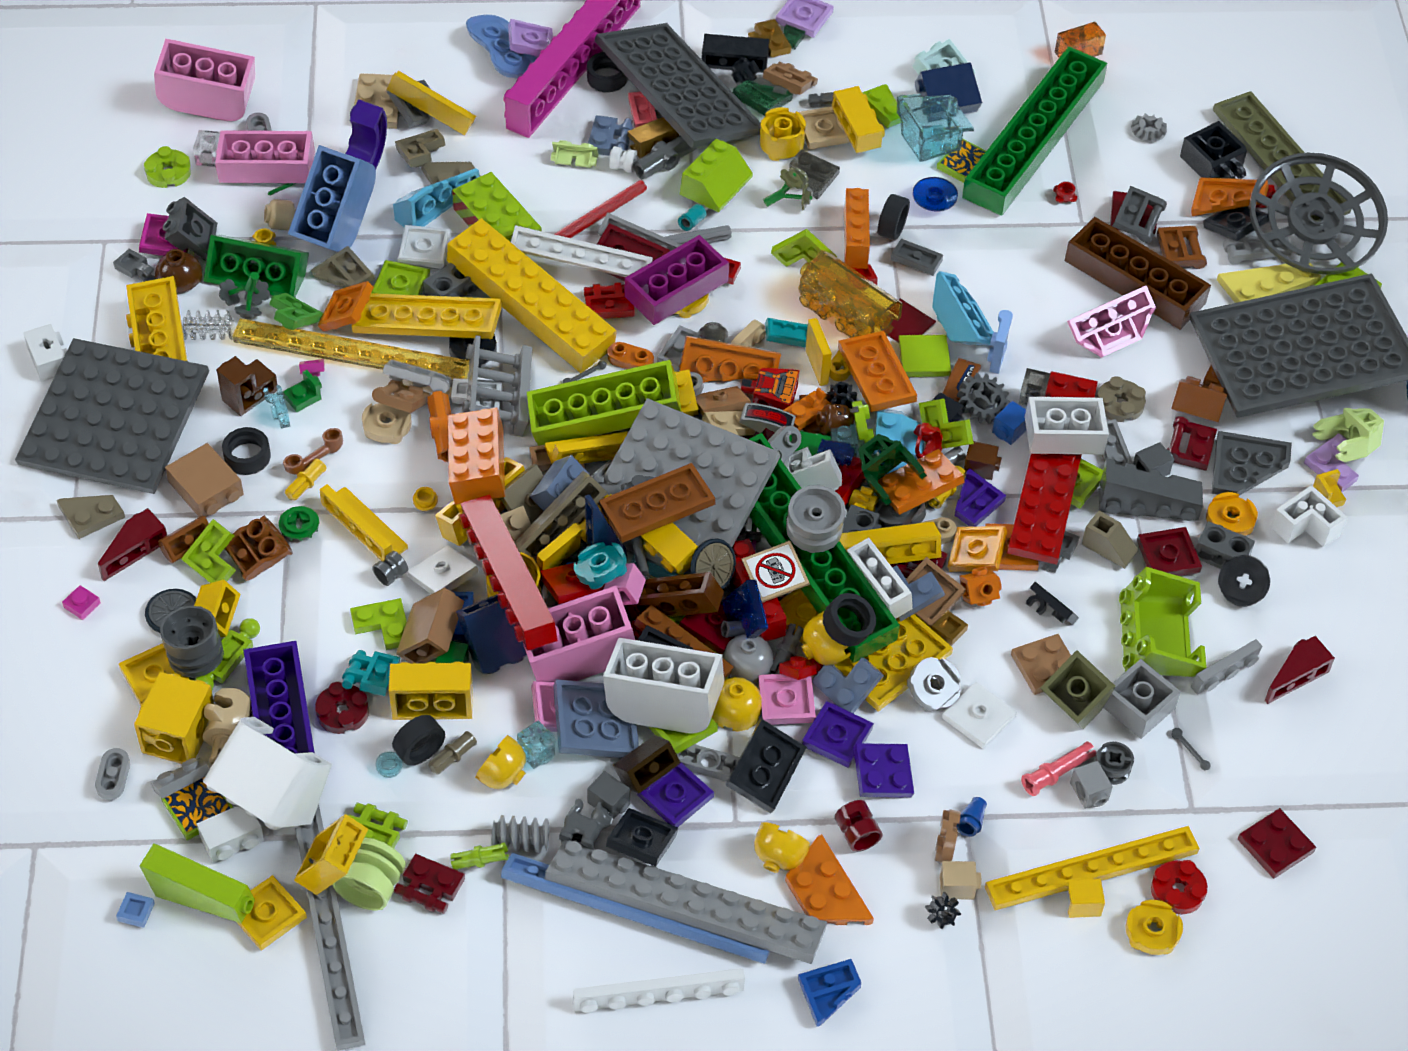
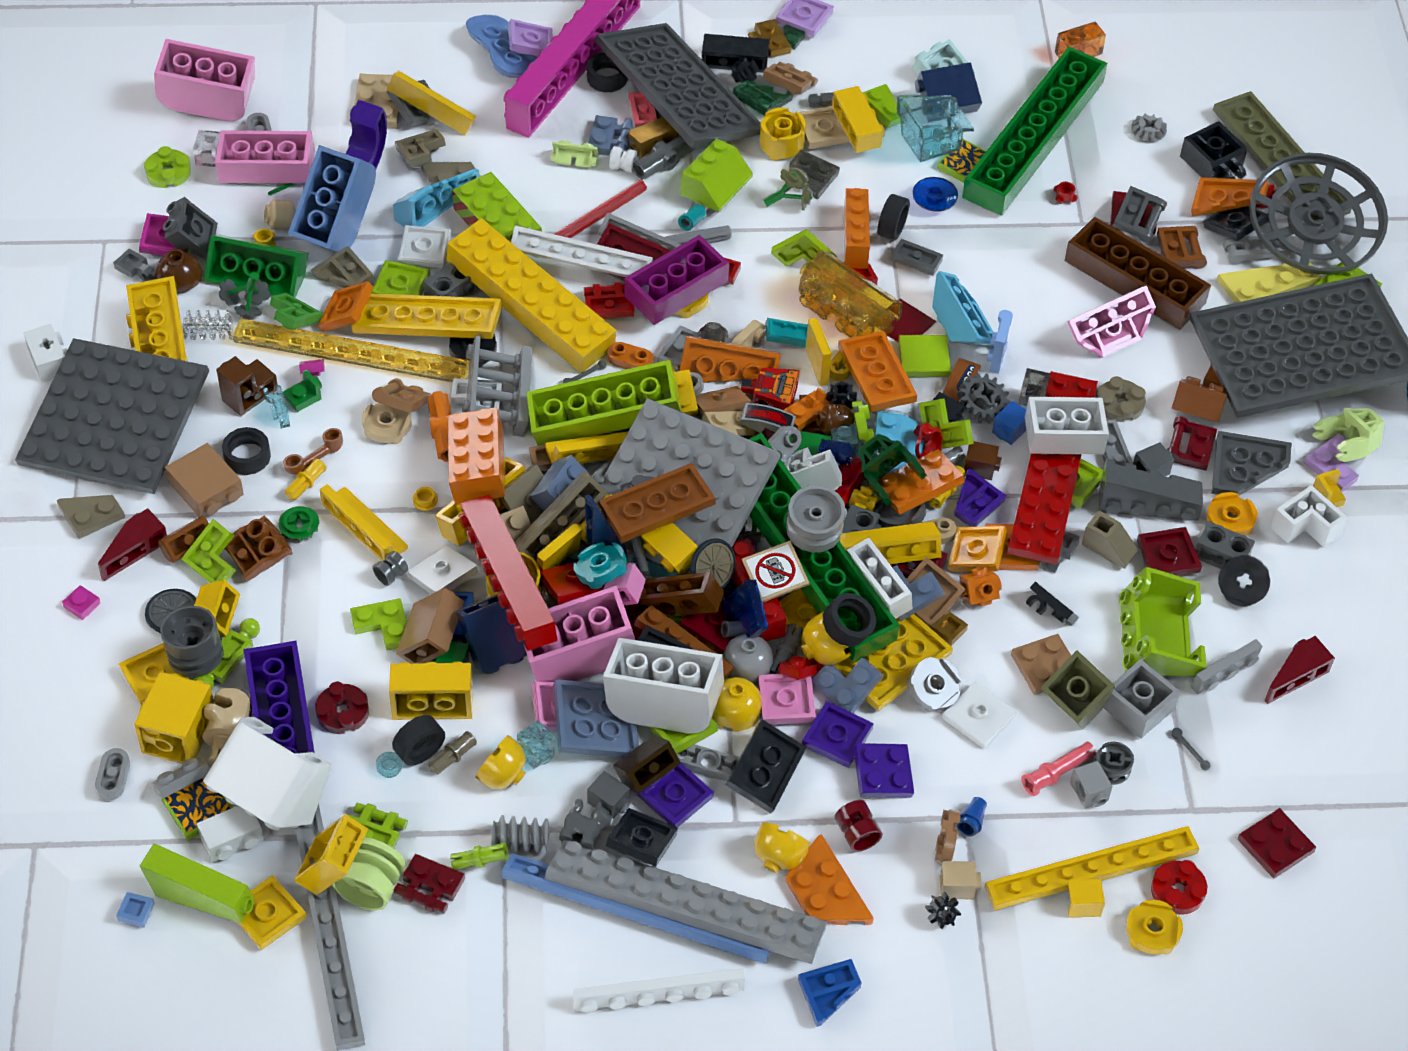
(375, 678): teal plate -> none
(419, 376): light grey hinge -> none

